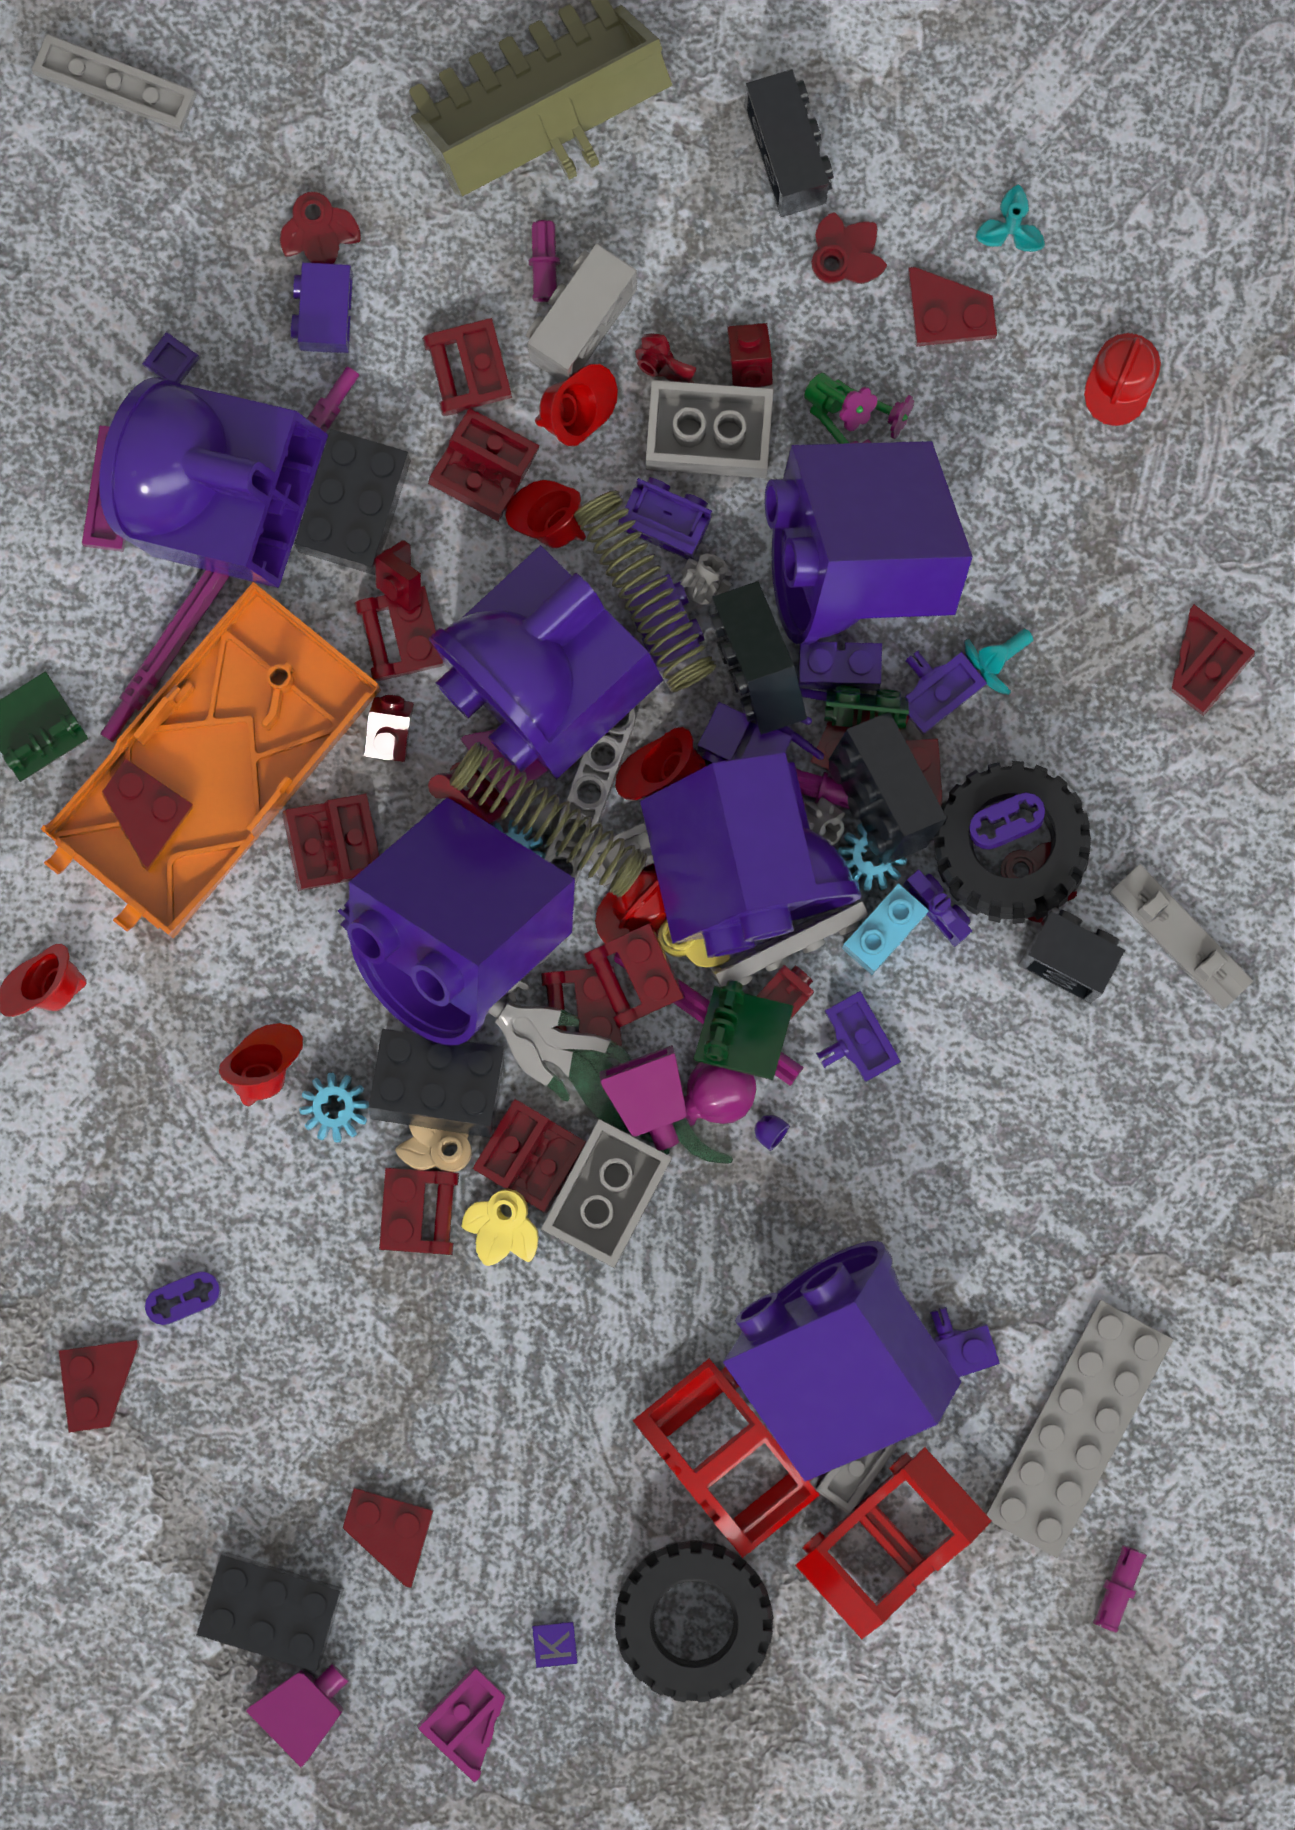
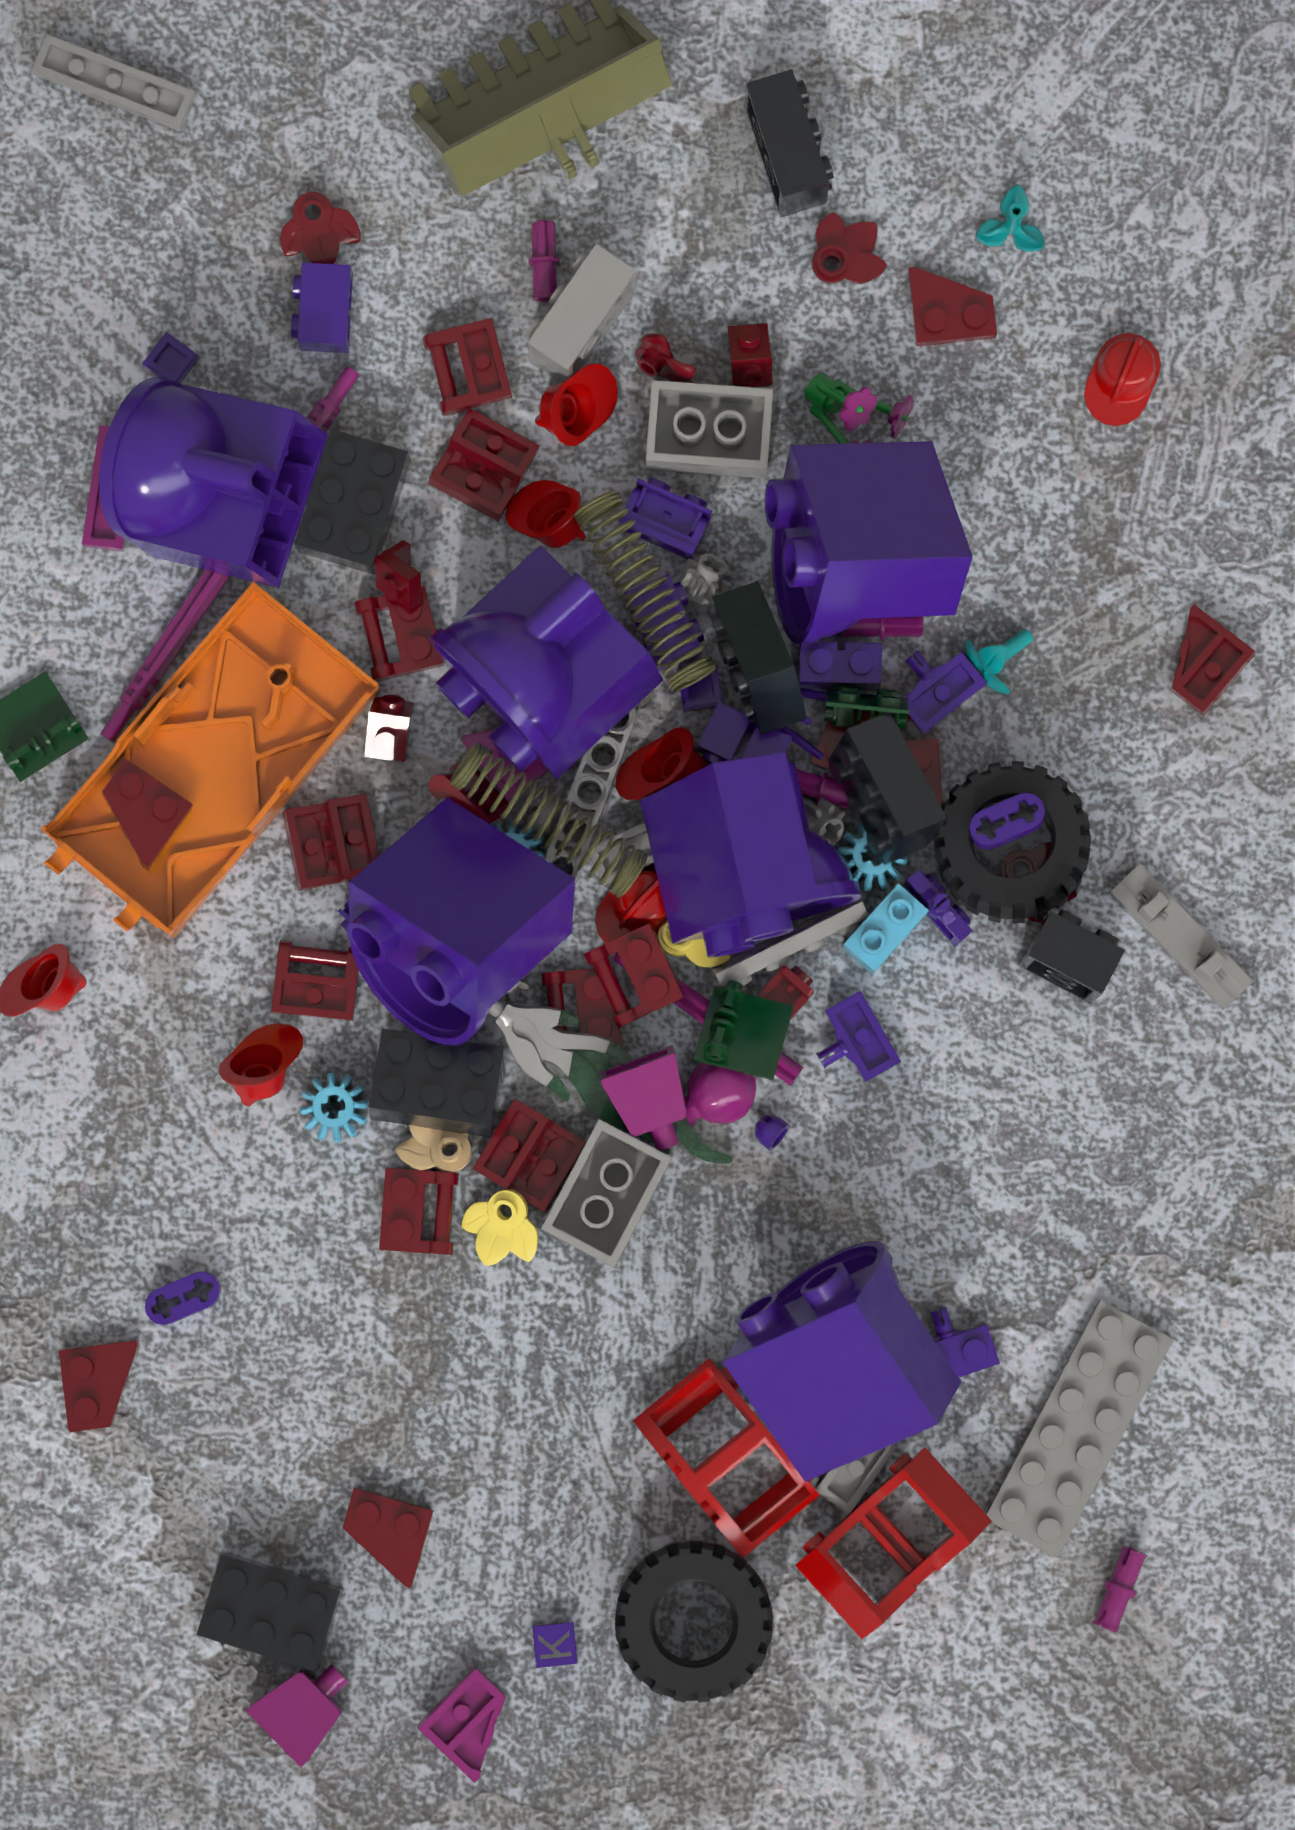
(314, 994): none -> dark red plate
(703, 693): none -> dark purple tile
(886, 627): none -> magenta axle

